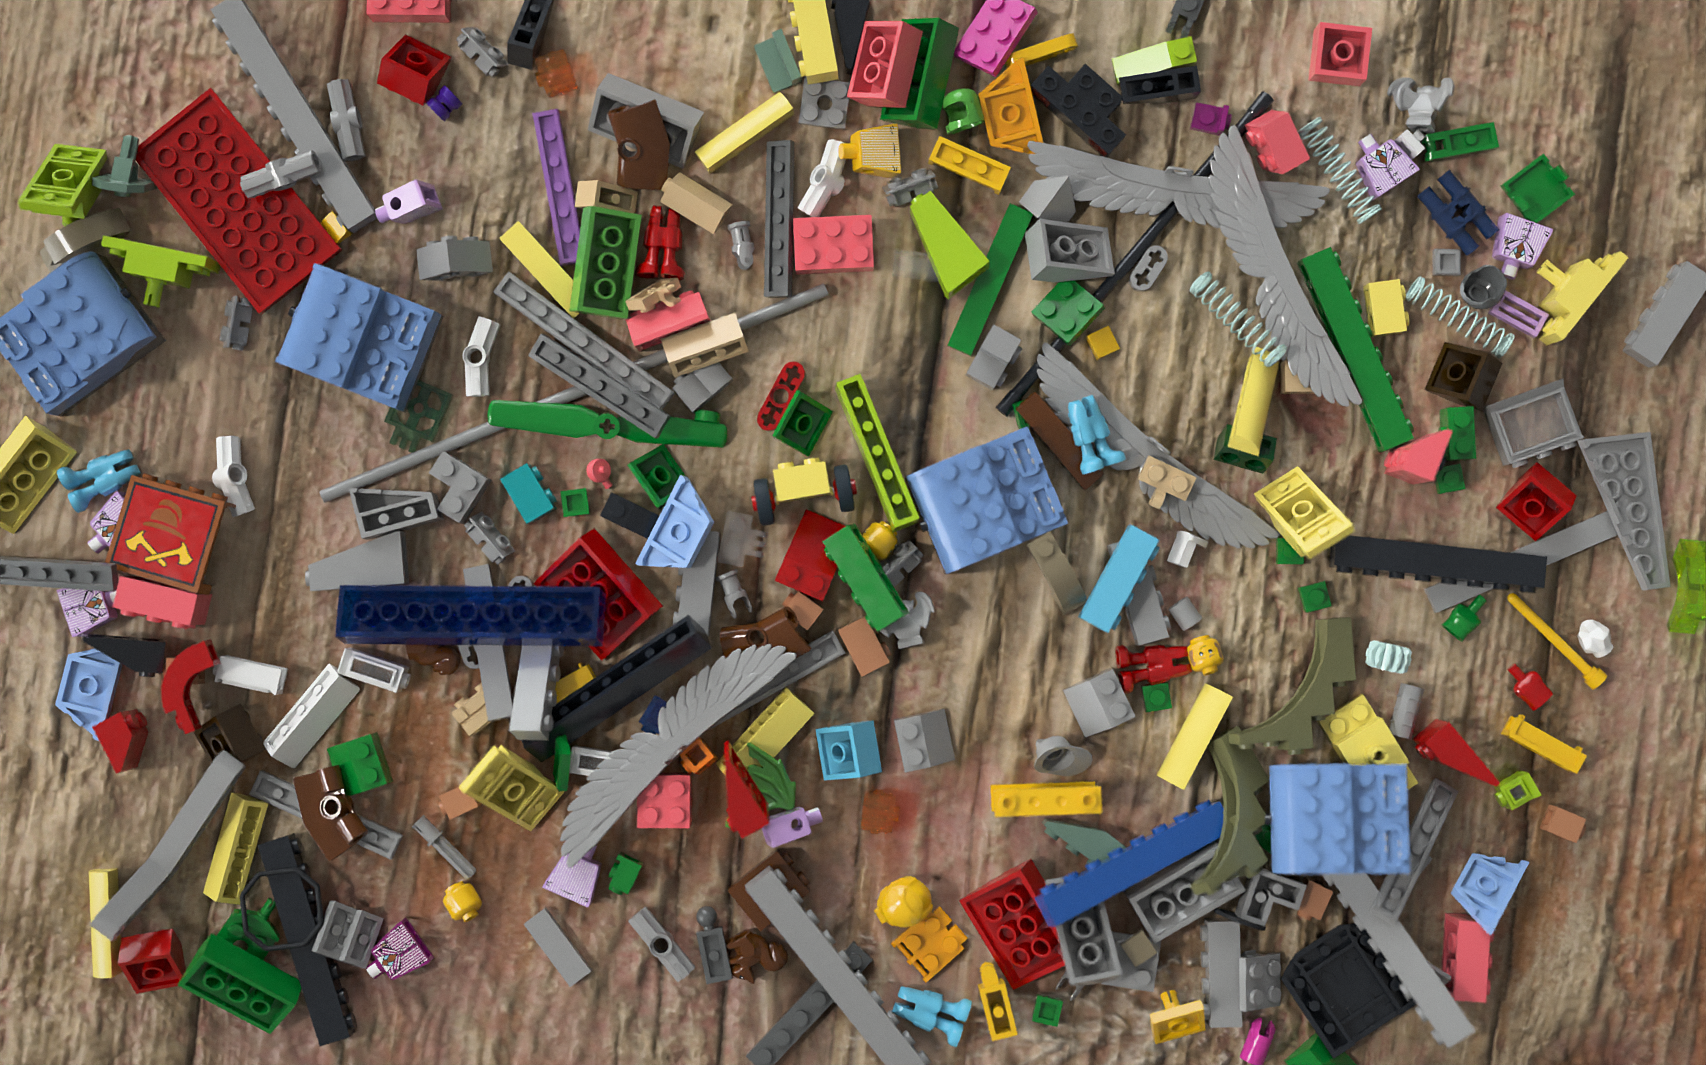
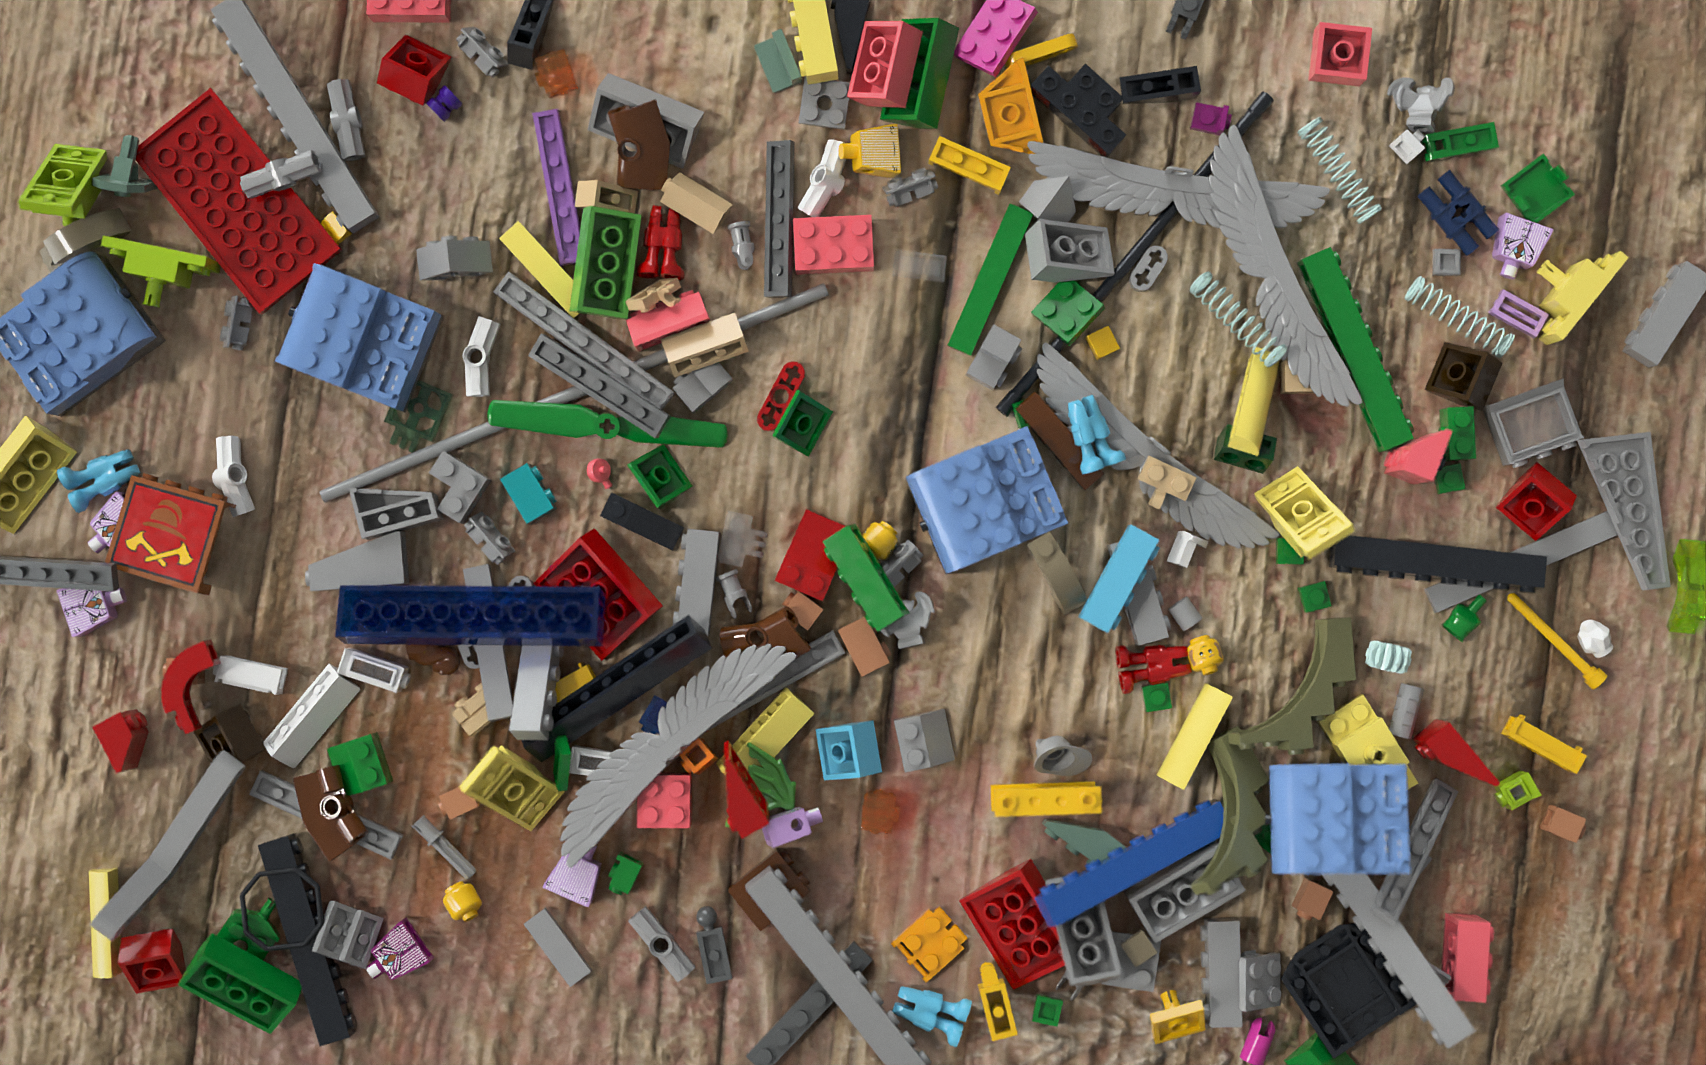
(88, 687): light blue wing -> none
(136, 653): black slope -> none
(161, 602): coral brick -> none
(235, 848): light yellow brick -> none
(409, 203): lavender torso -> none
(575, 502): green plate -> none
(678, 530): light blue wing -> none
(707, 416): green tile -> none
(744, 132): light yellow brick -> none
(751, 950): reddish brown animal -> none
(802, 483): brick -> none
(876, 453): lime brick -> none
(904, 902): yellow helmet -> none
(949, 248): lime slope -> none
(962, 110): bright green helmet -> none
(1099, 703): light grey slope -> none
(1160, 57): slope -> none
(1232, 916): black piece -> none
(1263, 891): light grey brick -> none
(1276, 142): coral brick -> none
(1383, 166): lavender torso -> none
(1386, 307): light yellow brick -> none
(1483, 287): dark grey hair -> none
(1487, 887): light blue wing -> none
(1530, 687): red piece -> none

